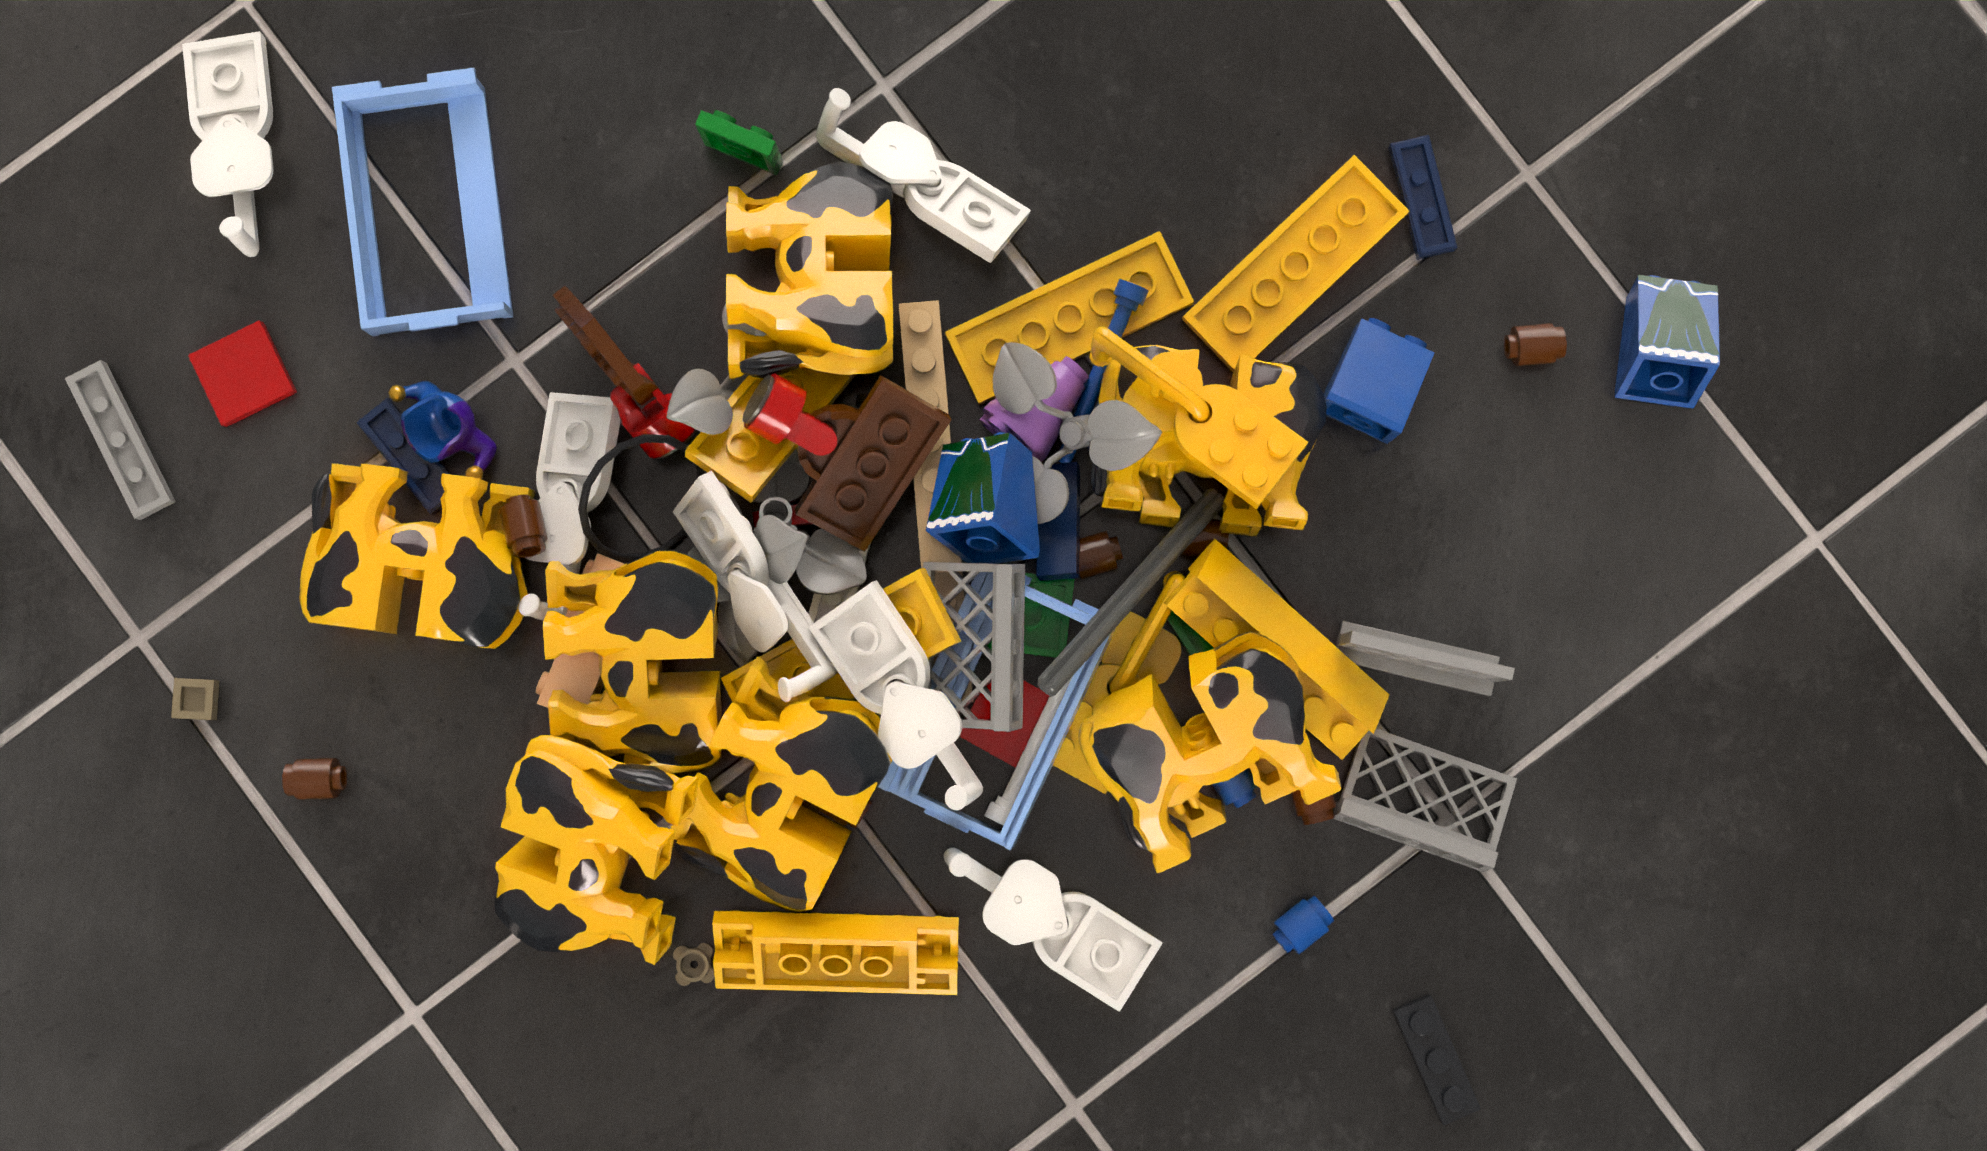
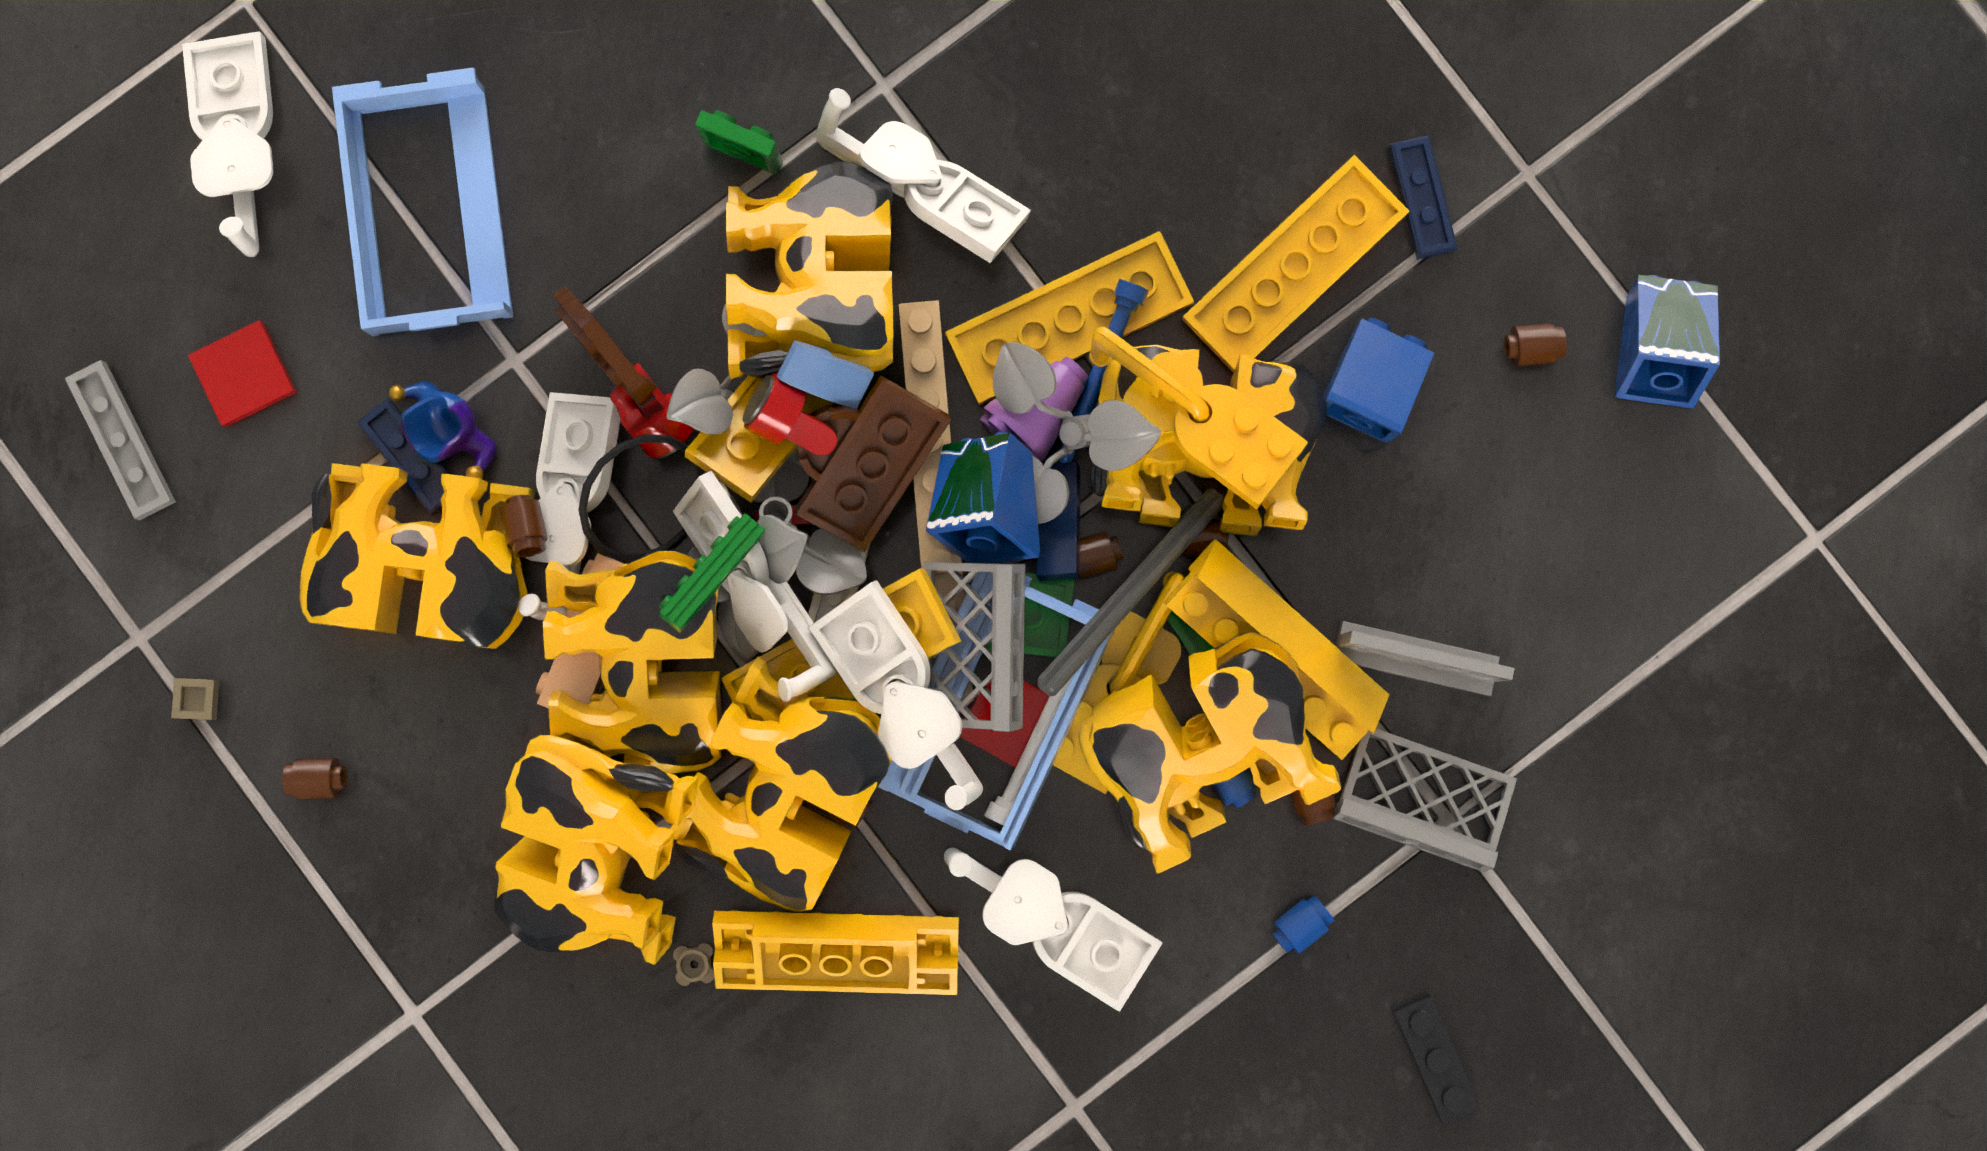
(711, 572): none -> green piece
(824, 375): none -> medium blue slope

